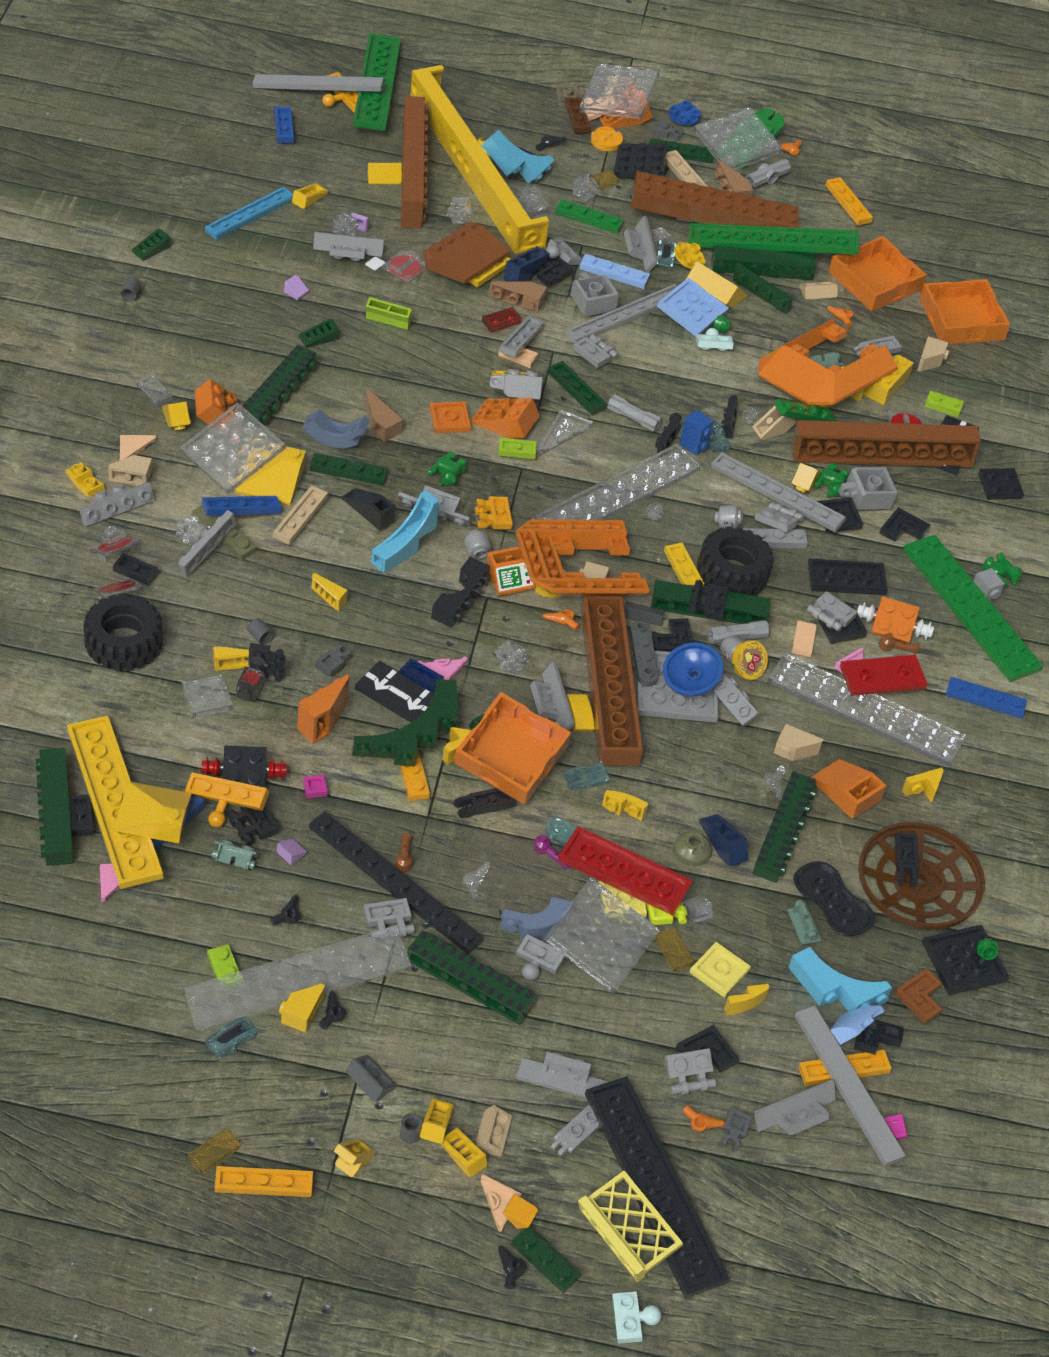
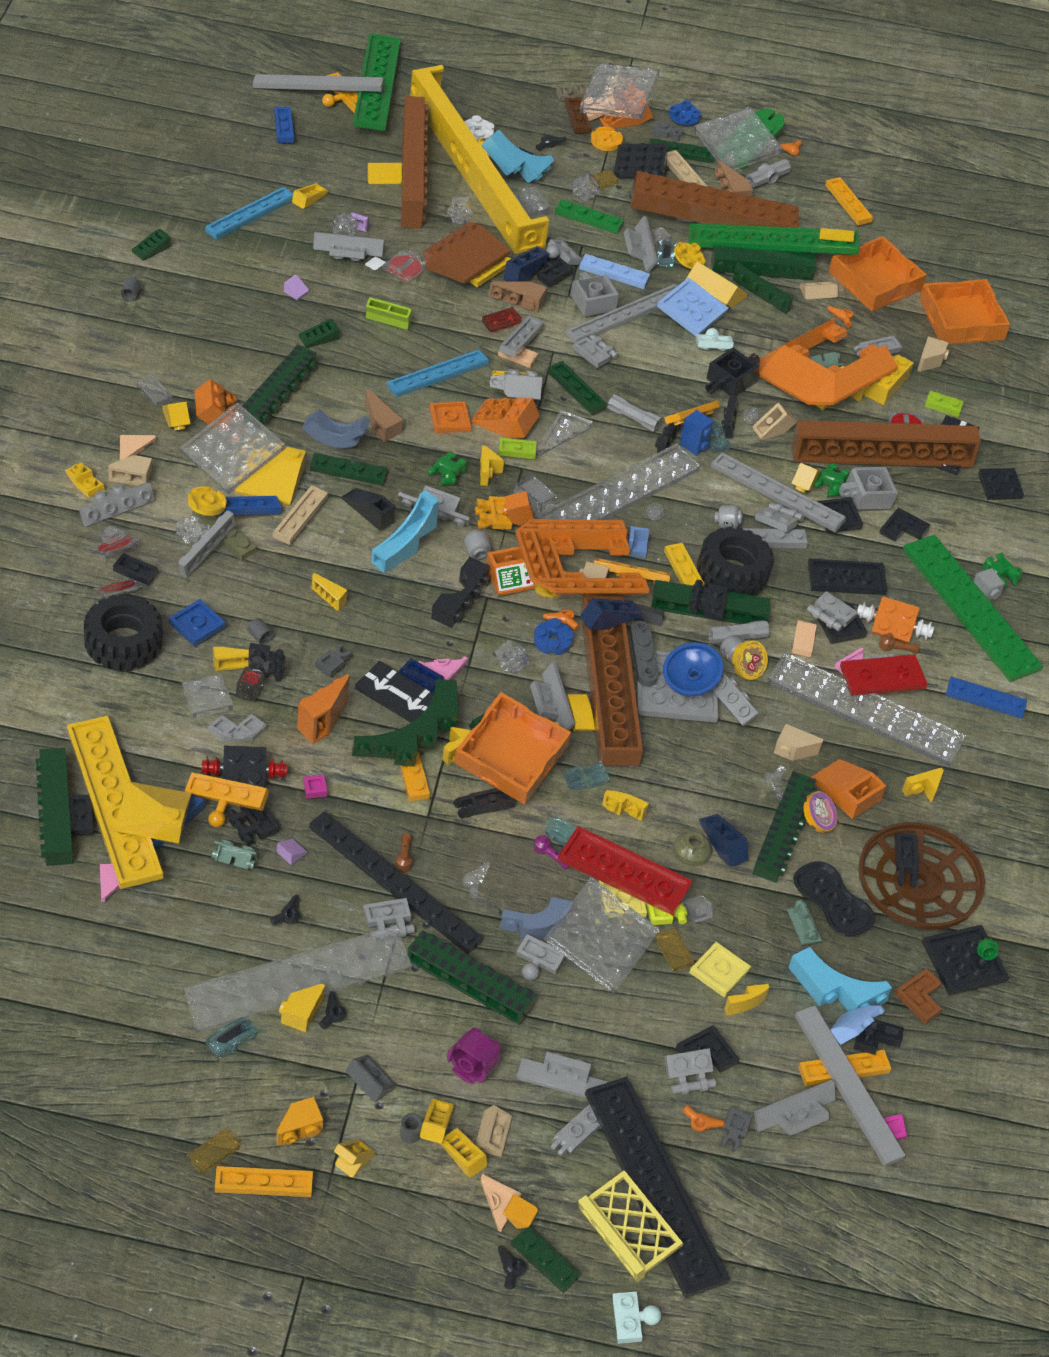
(197, 622): none -> blue plate
(206, 501): none -> yellow tile
(222, 961): lime plate -> none
(230, 732): none -> light grey tile
(300, 1121): none -> light orange slope
(437, 373): none -> dark azure tile
(474, 1056): none -> magenta brick
(480, 127): none -> white plate
(489, 464): none -> yellow slope
(518, 508): none -> orange slope
(538, 493): none -> clear brick
(555, 628): none -> blue plate
(607, 613): none -> dark blue slope
(638, 541): none -> medium blue panel
(644, 572): none -> light orange plate
(679, 418): none -> light orange plate
(679, 634): black plate -> none
(722, 324): green plate -> none
(732, 372): none -> black brick
(803, 411): green plate -> none
(820, 812): none -> tile
(837, 234): none -> yellow slope

